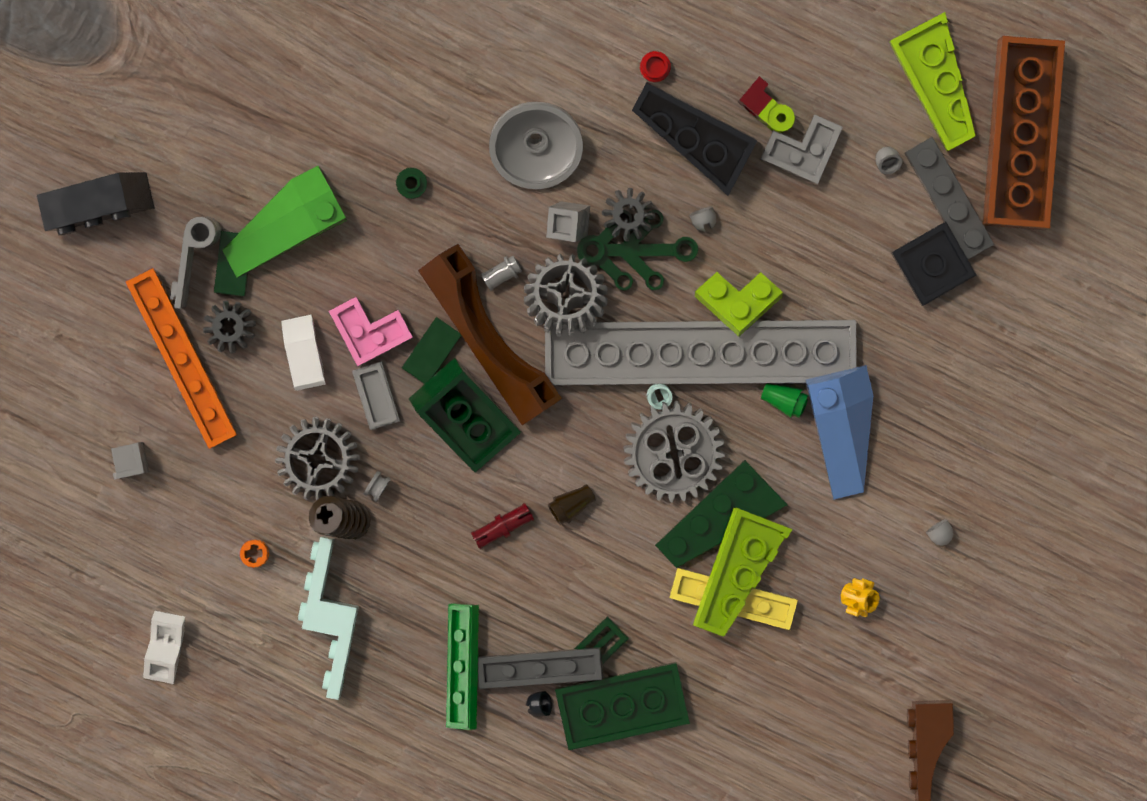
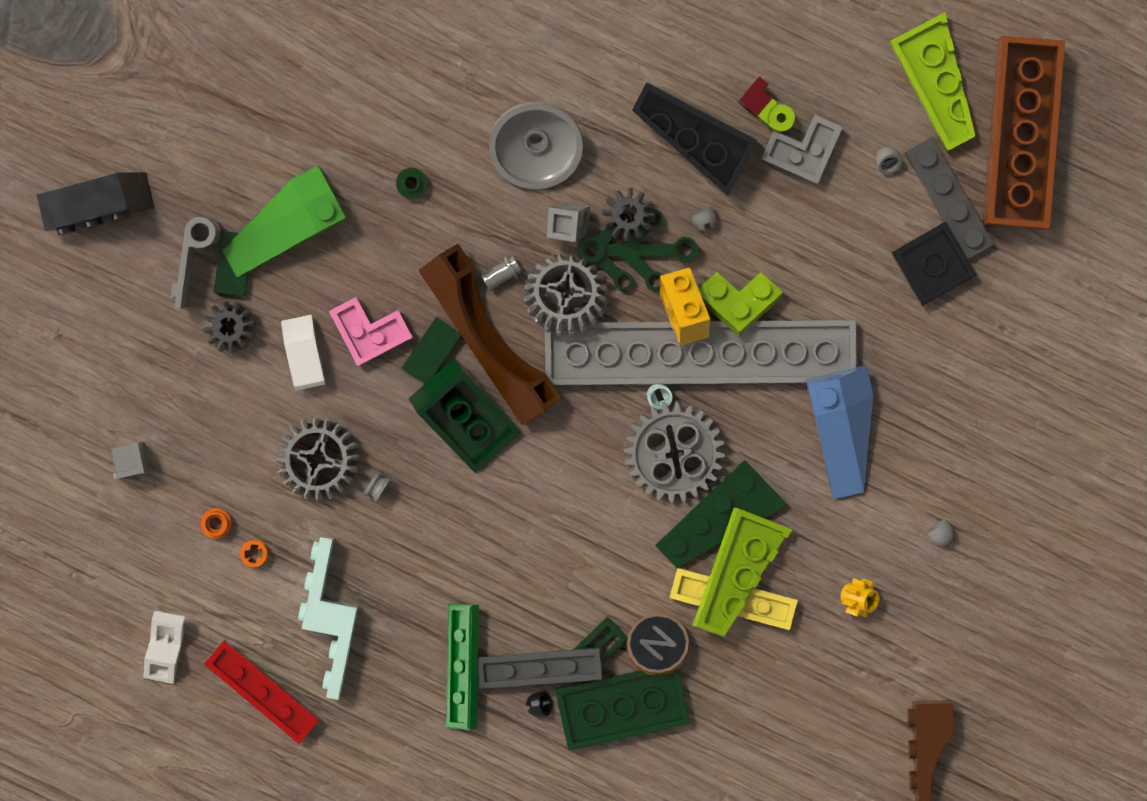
(181, 358): orange plate -> none
(208, 530): none -> orange plate
(261, 691): none -> red plate
(339, 518): dark brown piece -> none
(376, 395): light grey tile -> none
(502, 526): dark red pin -> none
(571, 504): dark brown cone -> none
(655, 66): red plate -> none
(658, 644): none -> black tile
(684, 306): none -> yellow brick
(785, 399): green cone -> none

